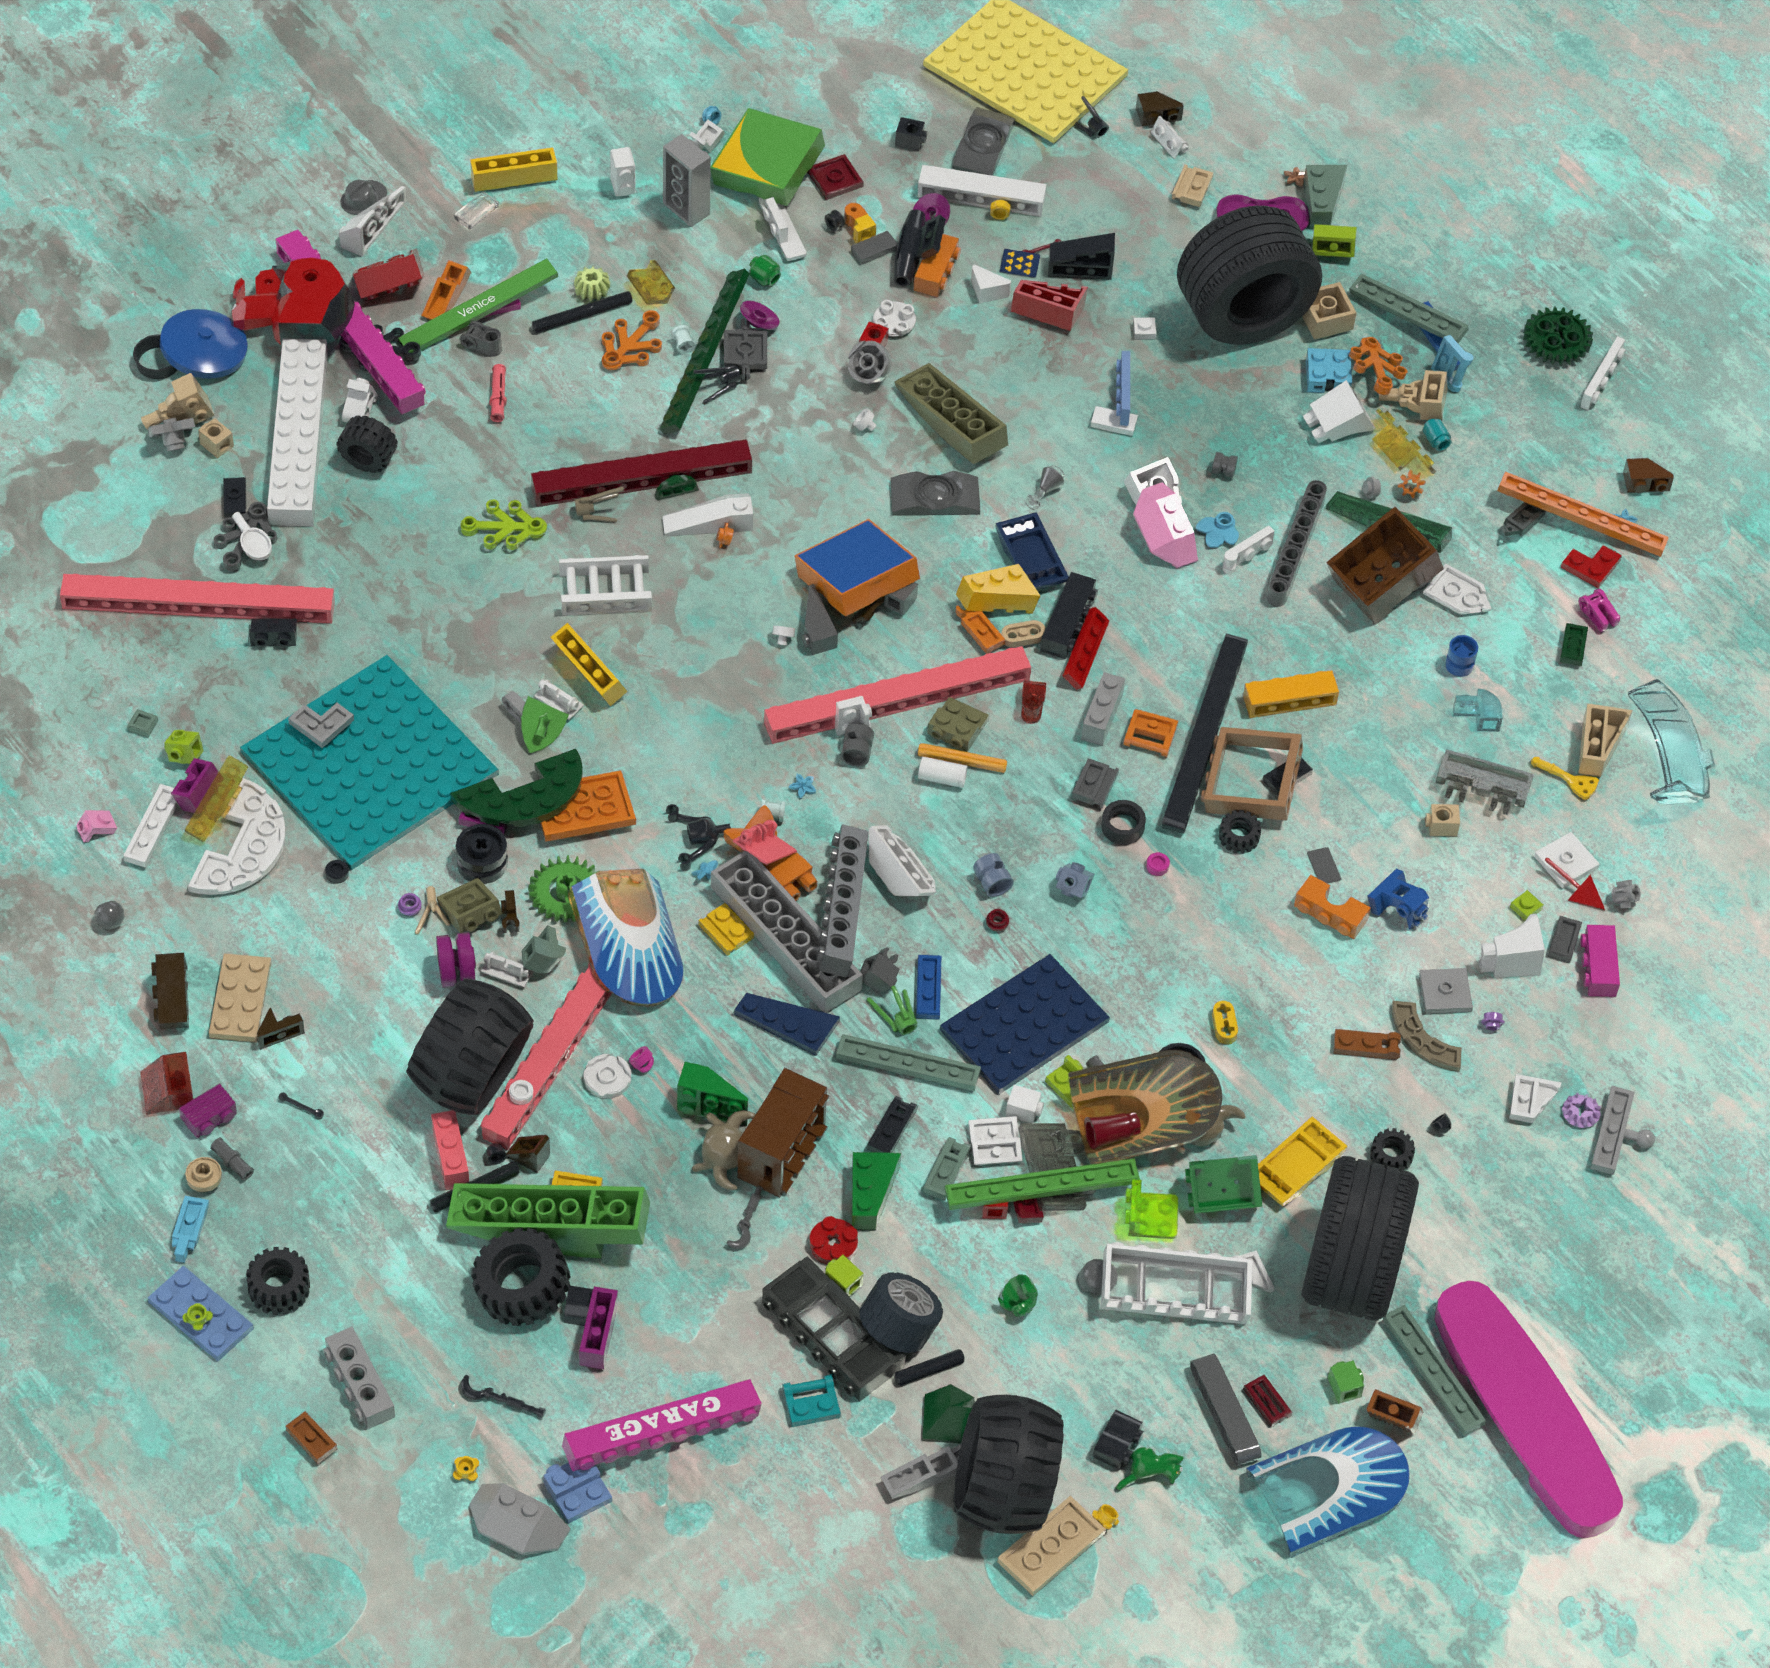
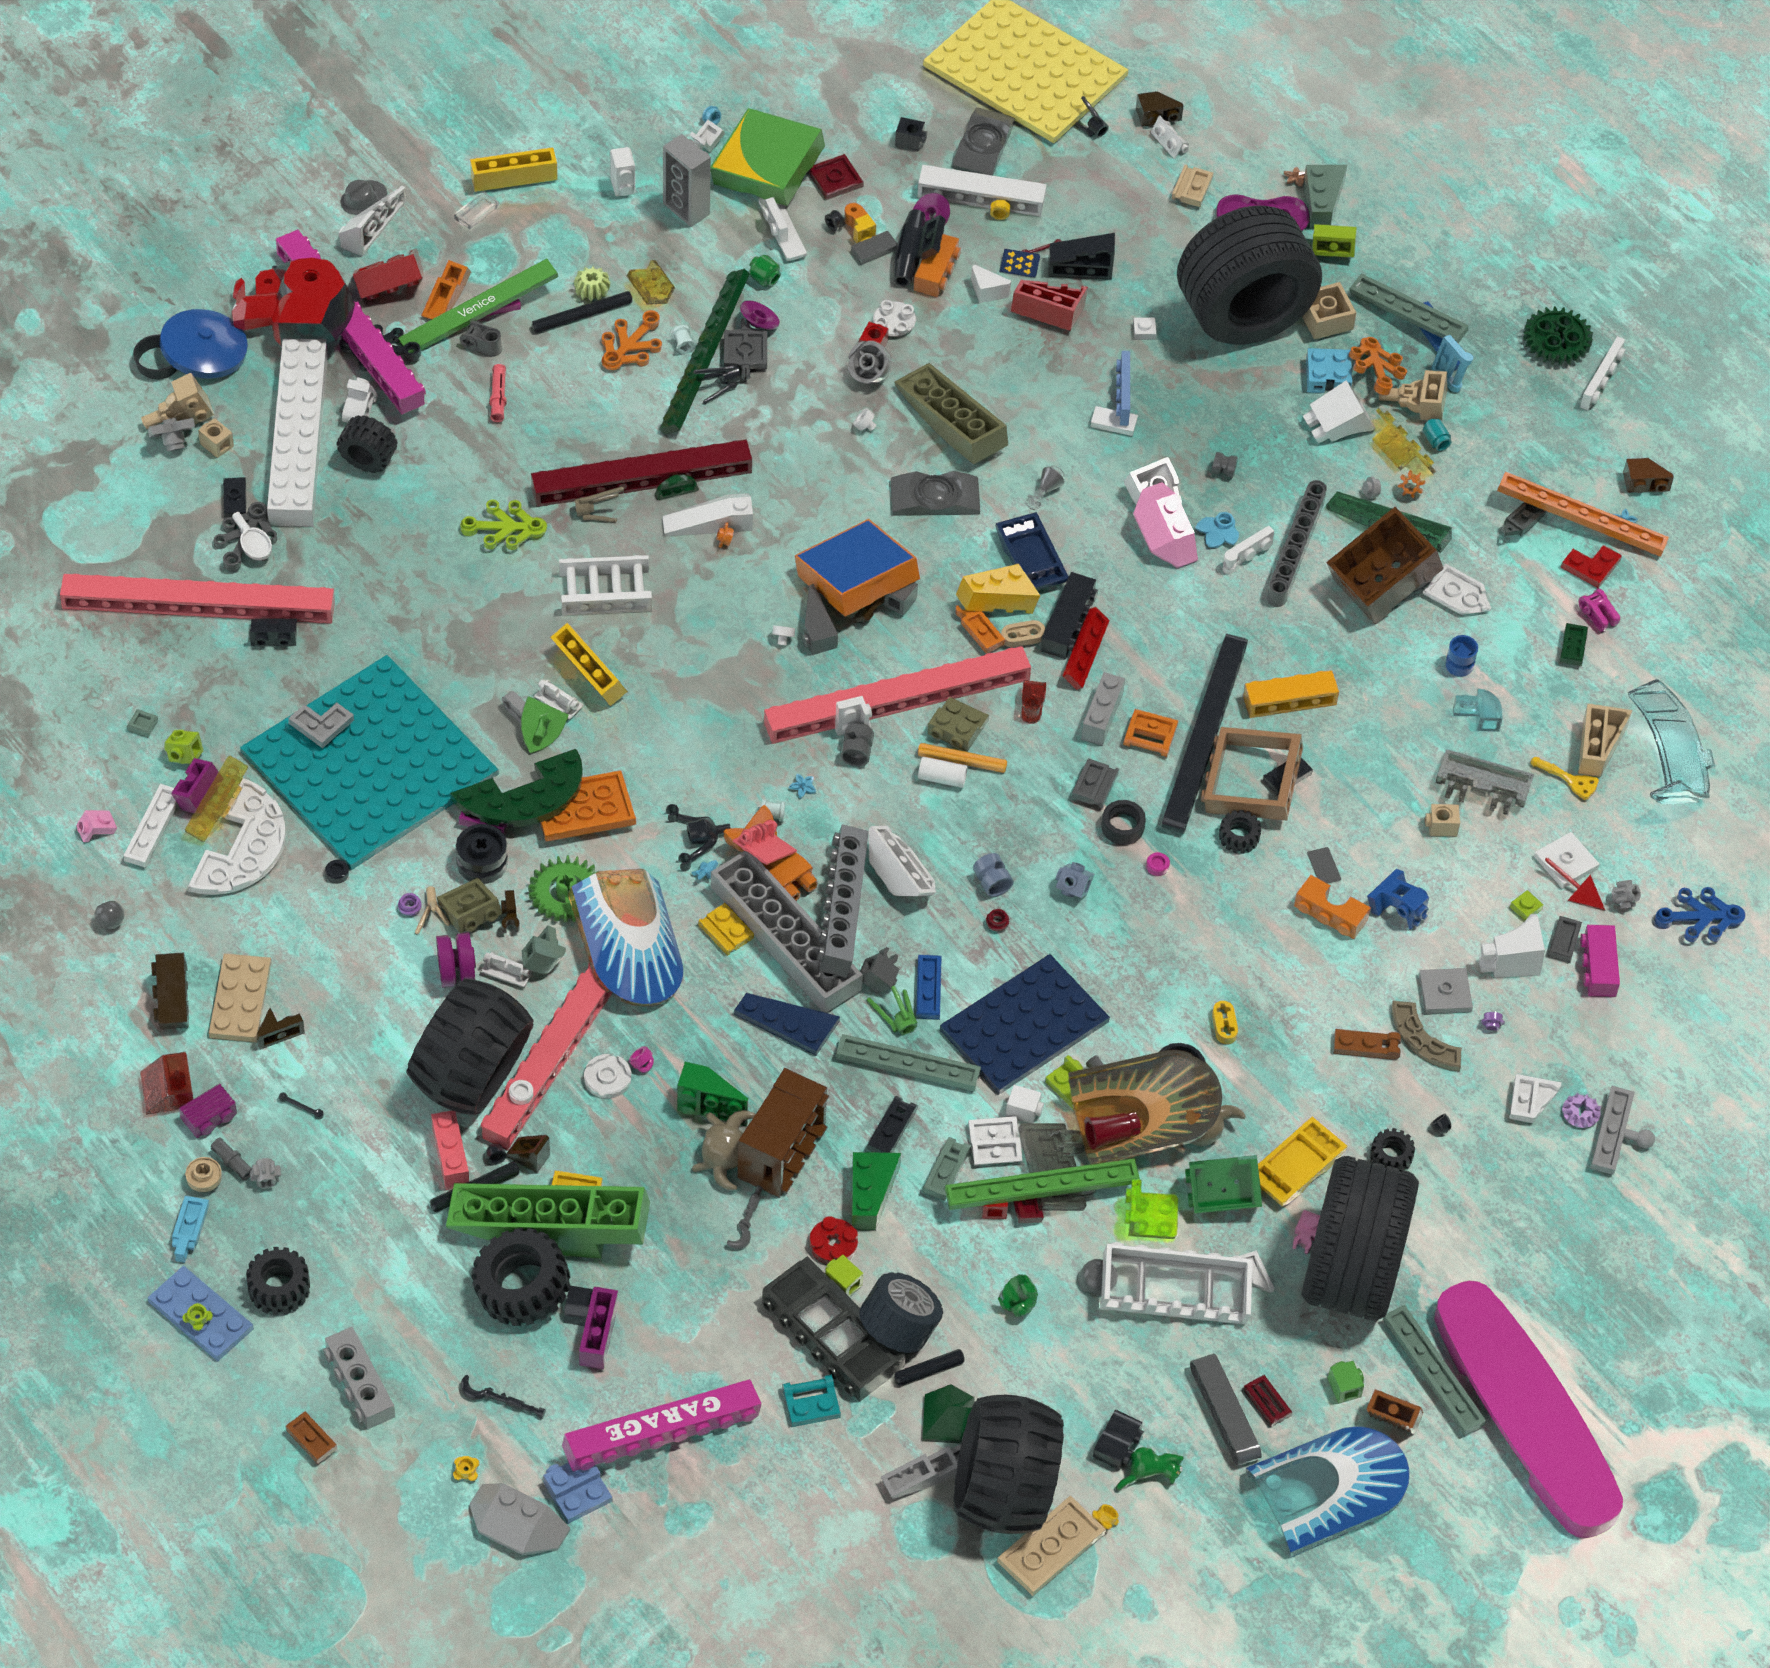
(265, 1173): none -> light grey gear
(1306, 1230): none -> bright pink plate
(1702, 915): none -> blue plant

